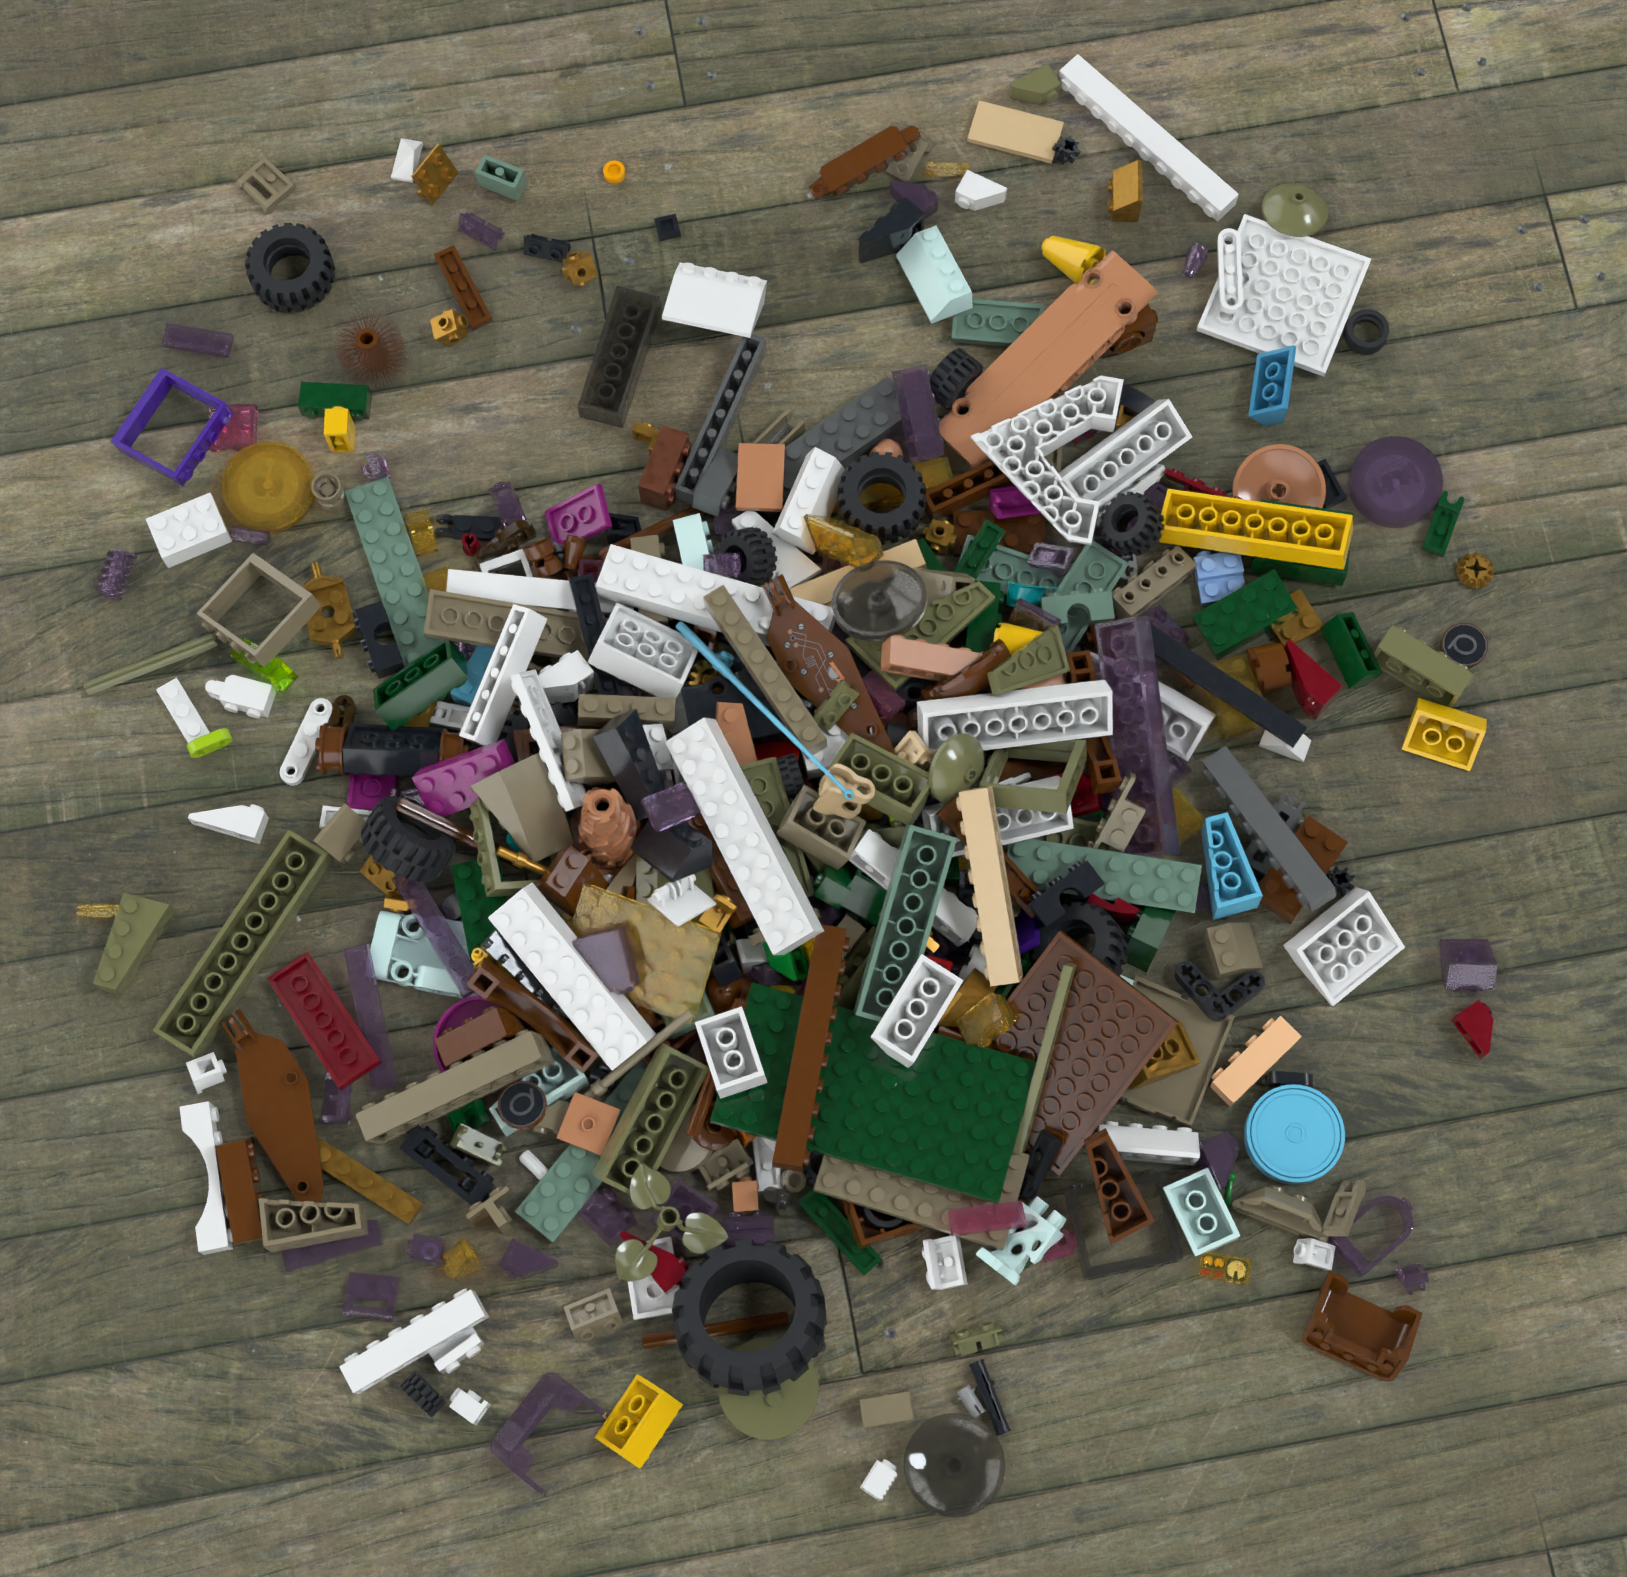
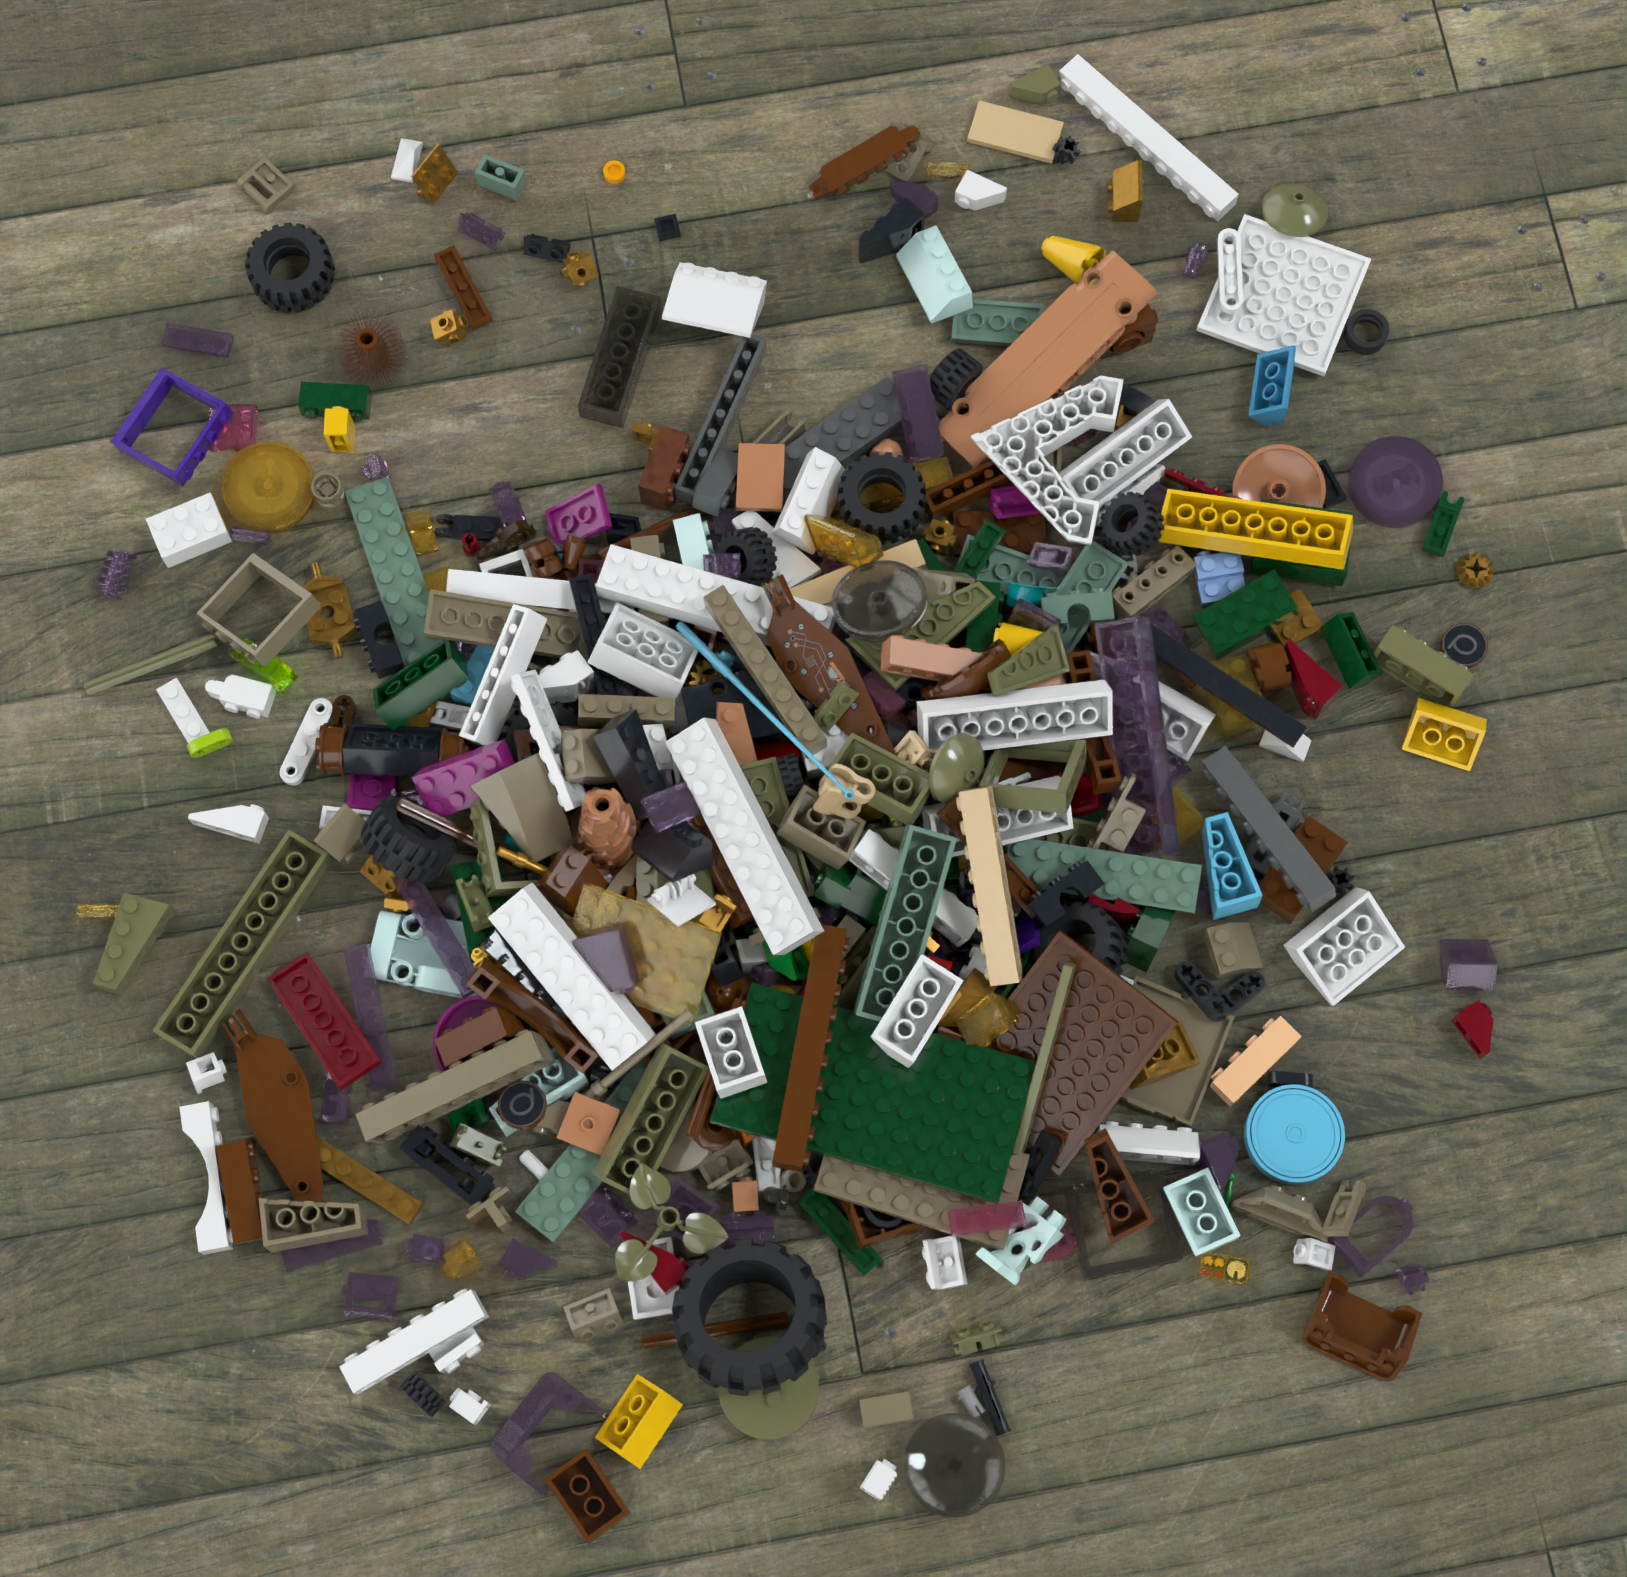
(475, 903): none -> olive hinge
(587, 1496): none -> reddish brown brick

